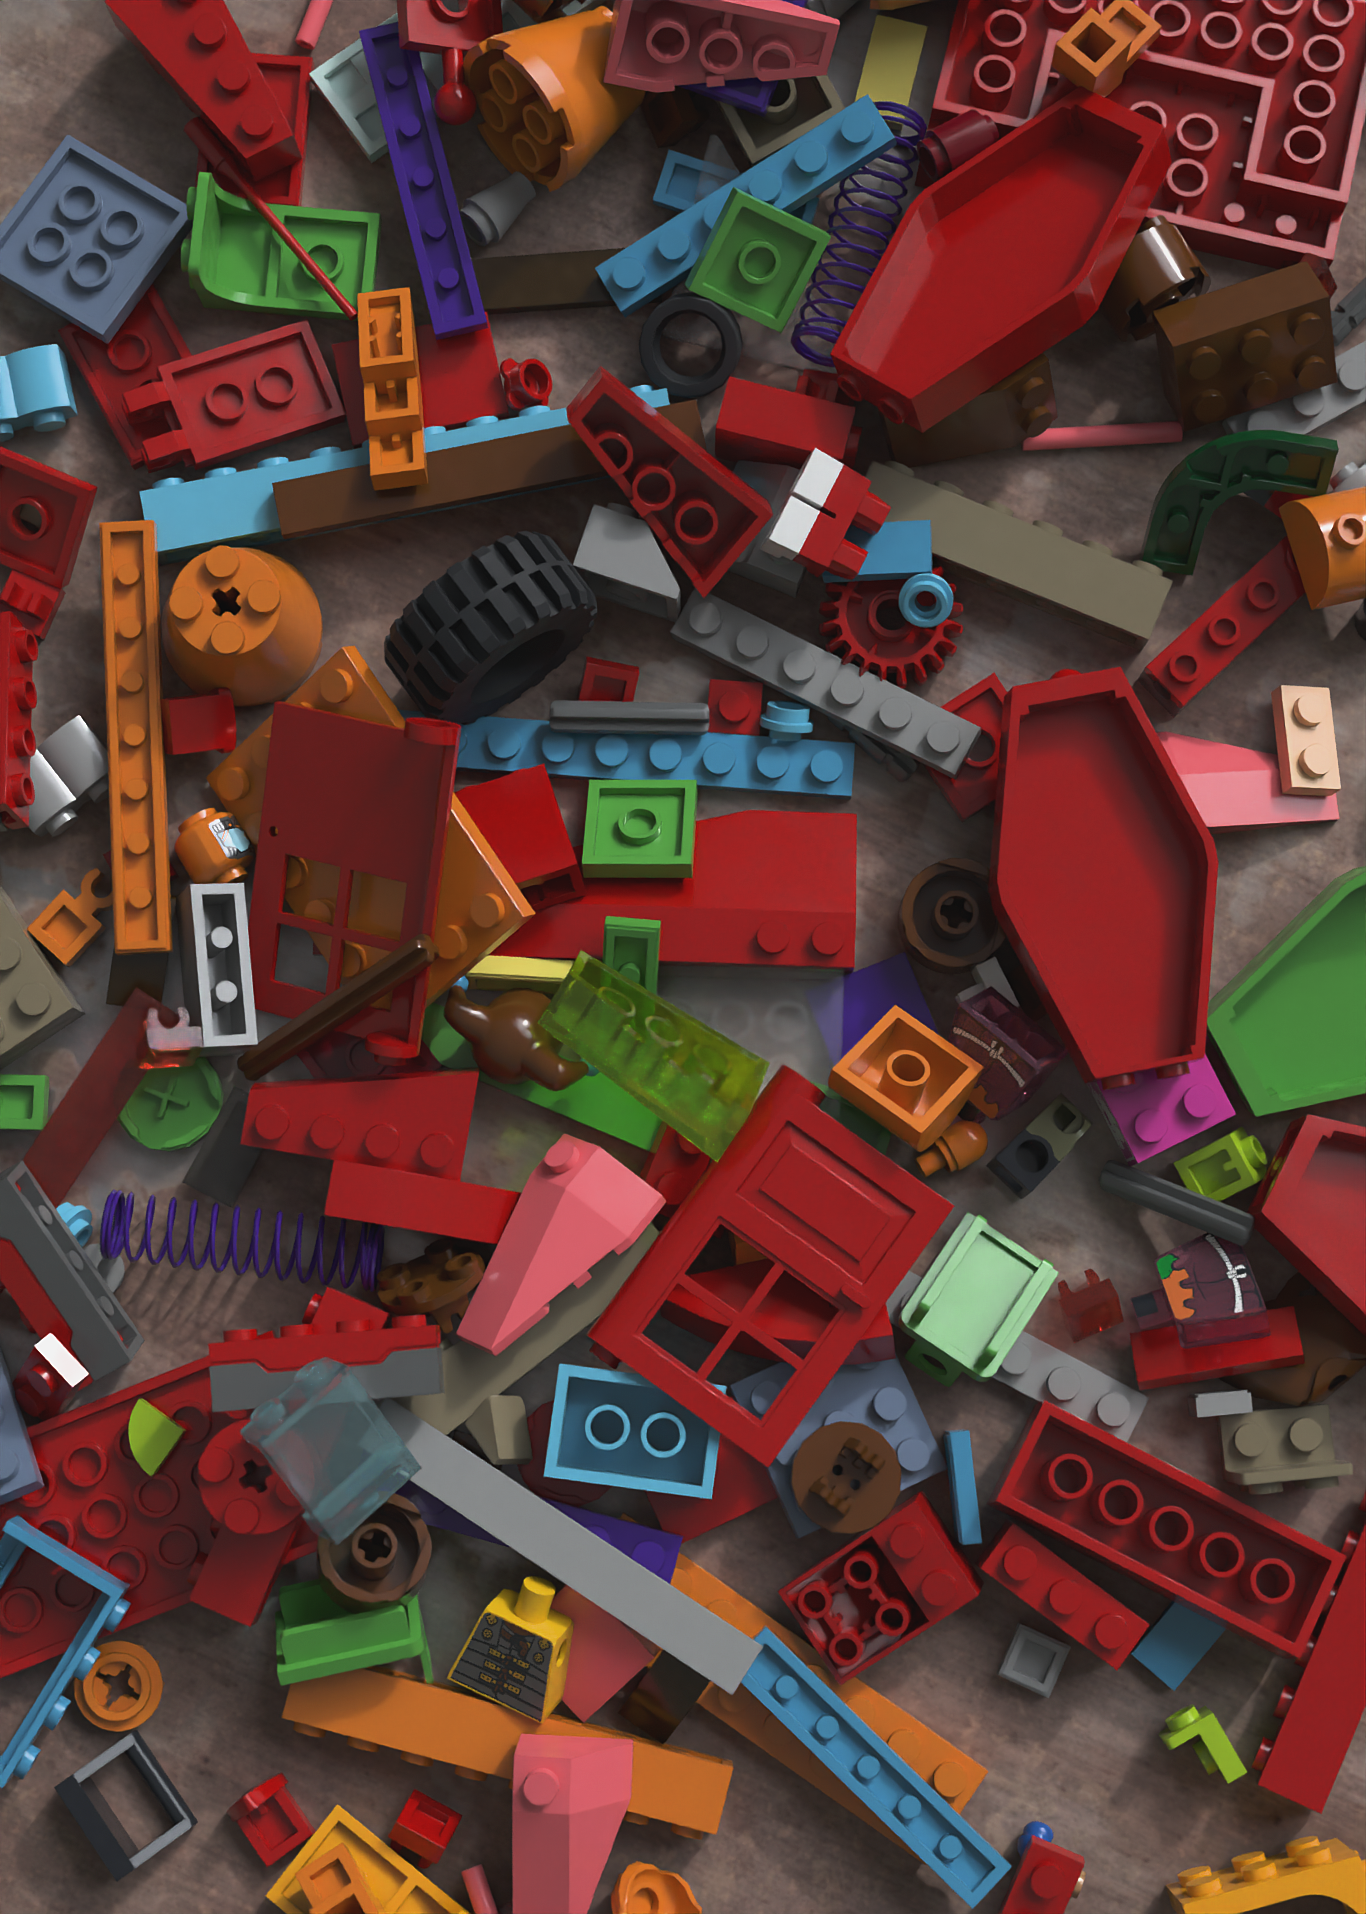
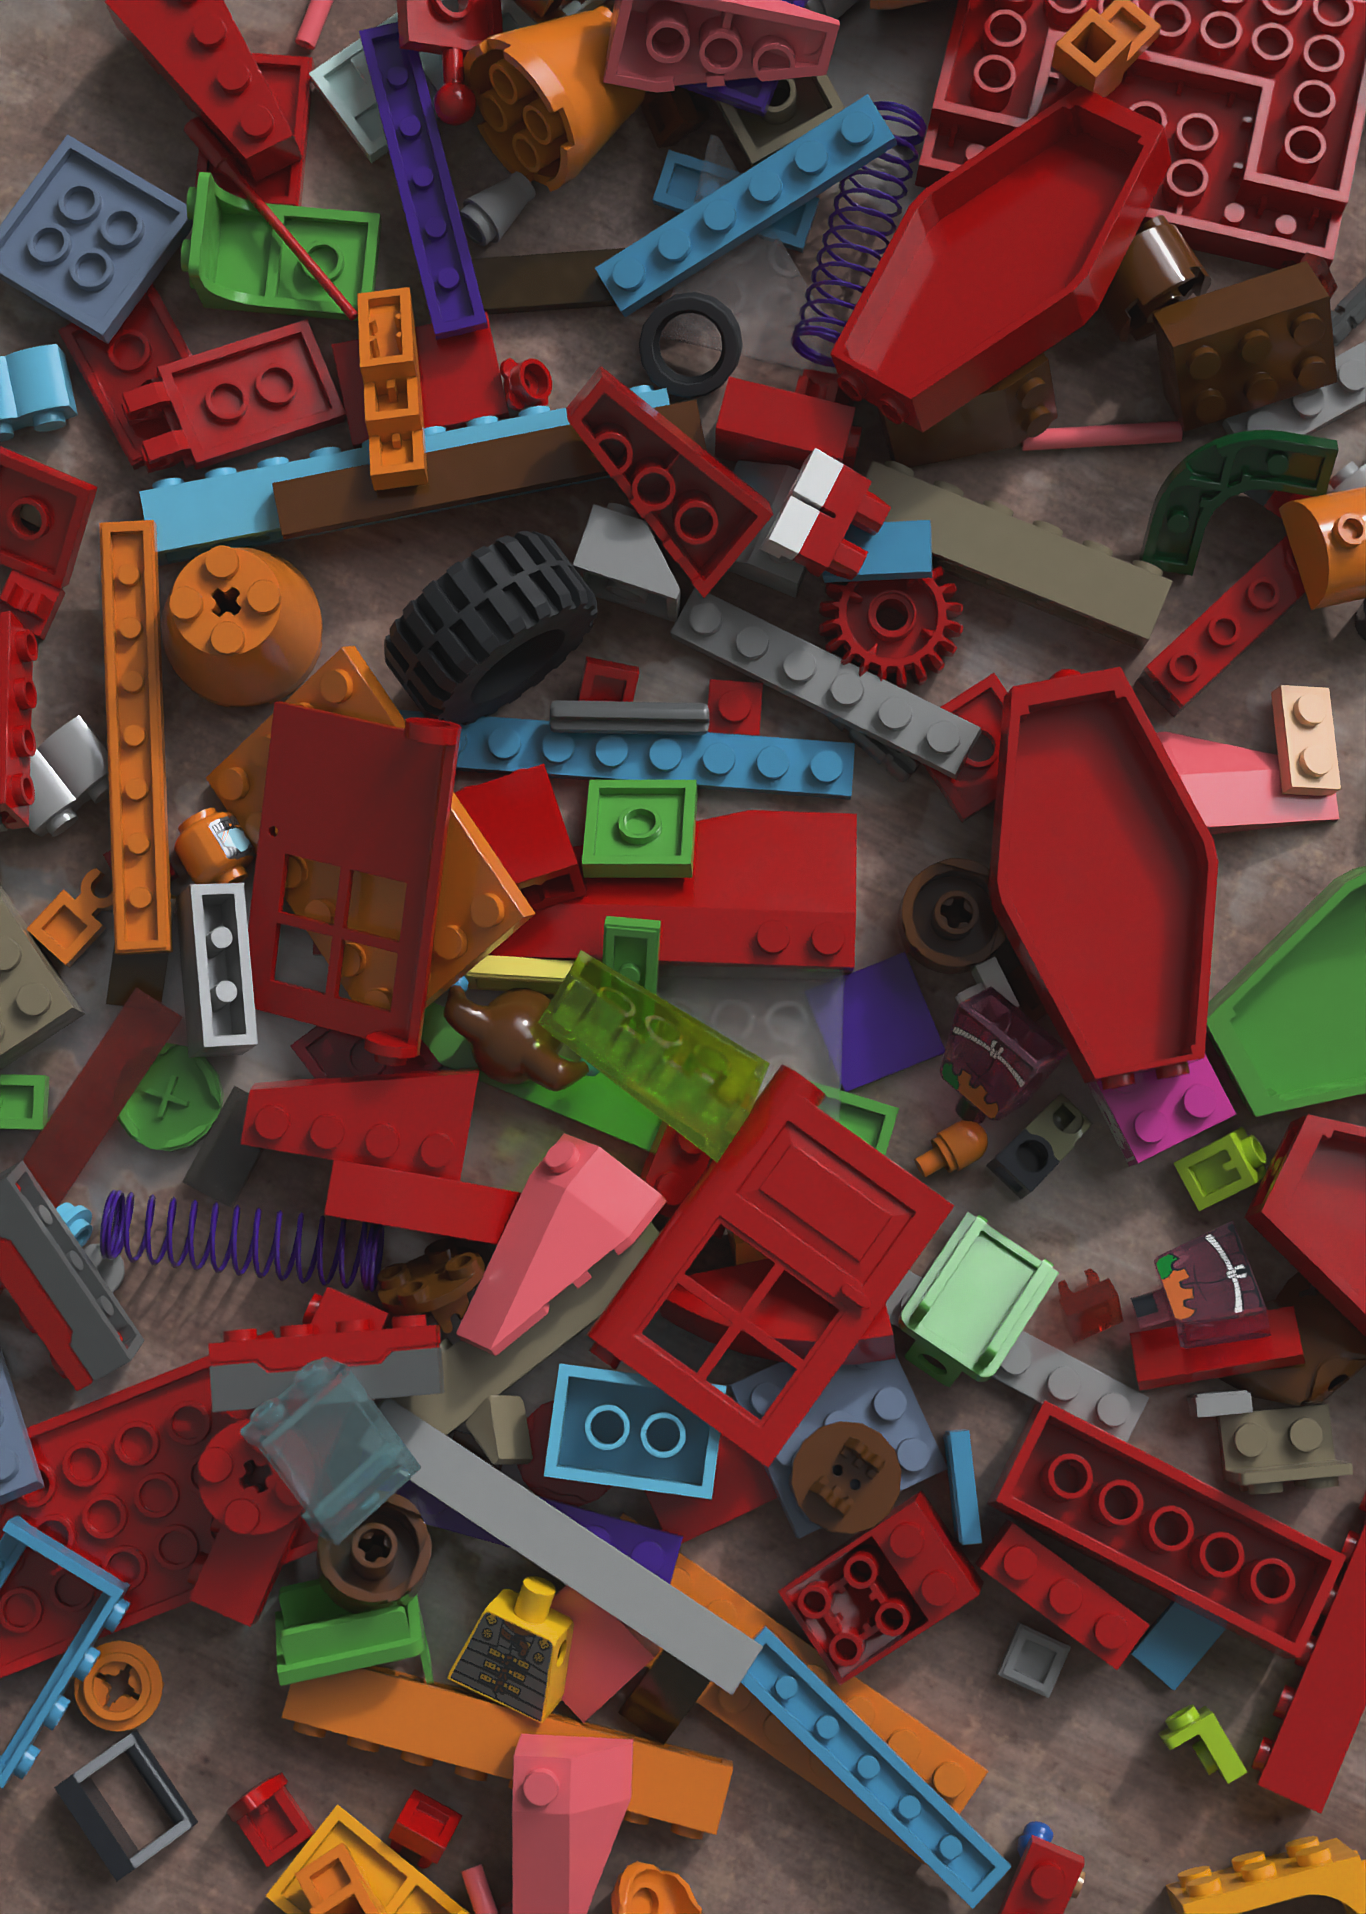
(48, 1379): red plate -> none
(152, 1436): lime tile -> none
(169, 1046): clear red tile -> none
(199, 722): red tile -> none
(339, 1007): reddish brown axle -> none
(757, 260): bright green plate -> none
(786, 720): medium azure plate -> none
(892, 63): light yellow tile -> none
(906, 1078): orange brick -> none
(925, 615): medium azure plate -> none
(955, 143): dark red brick -> none
(1177, 1202): dark grey axle -> none

